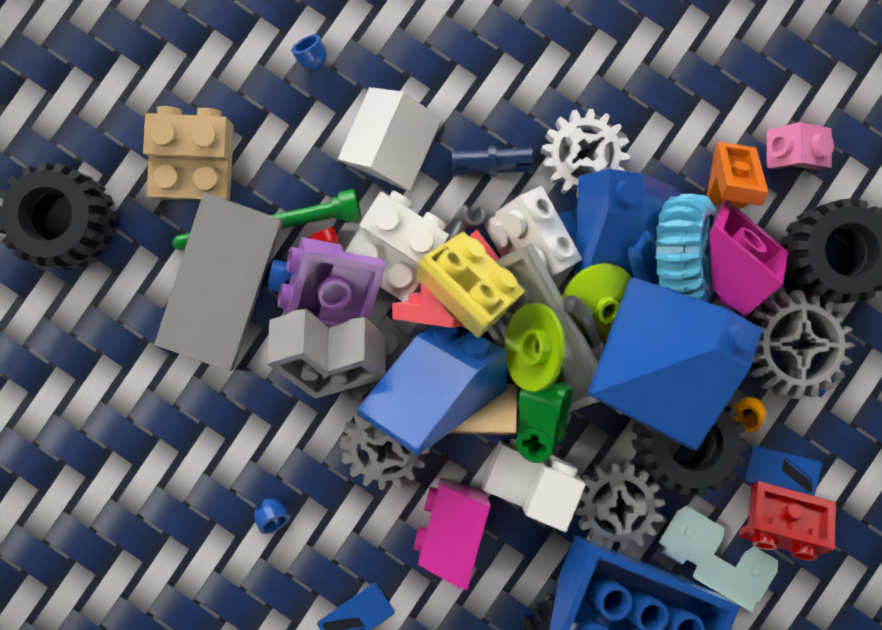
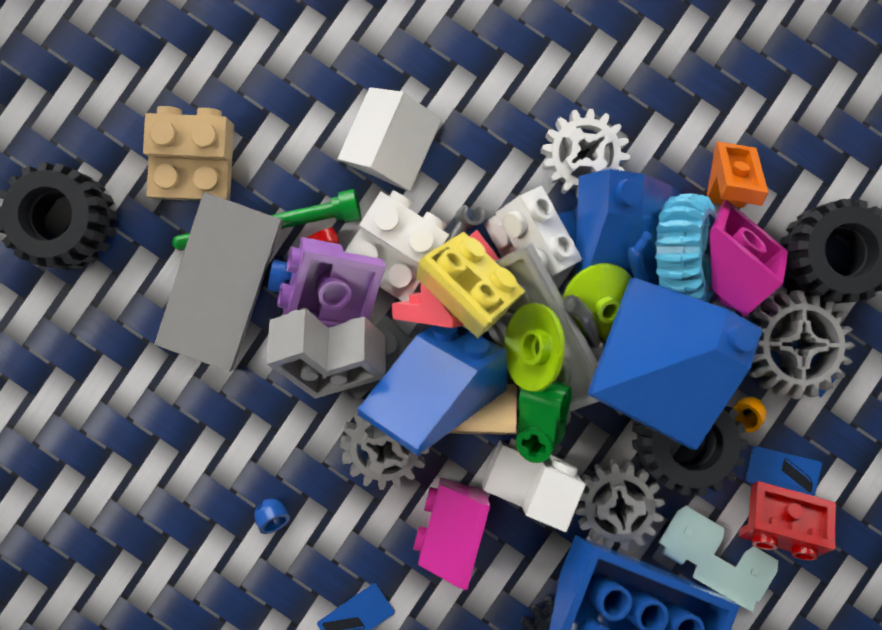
(310, 52): blue hinge -> none
(492, 161): dark blue pin -> none
(800, 146): bright pink bracket -> none

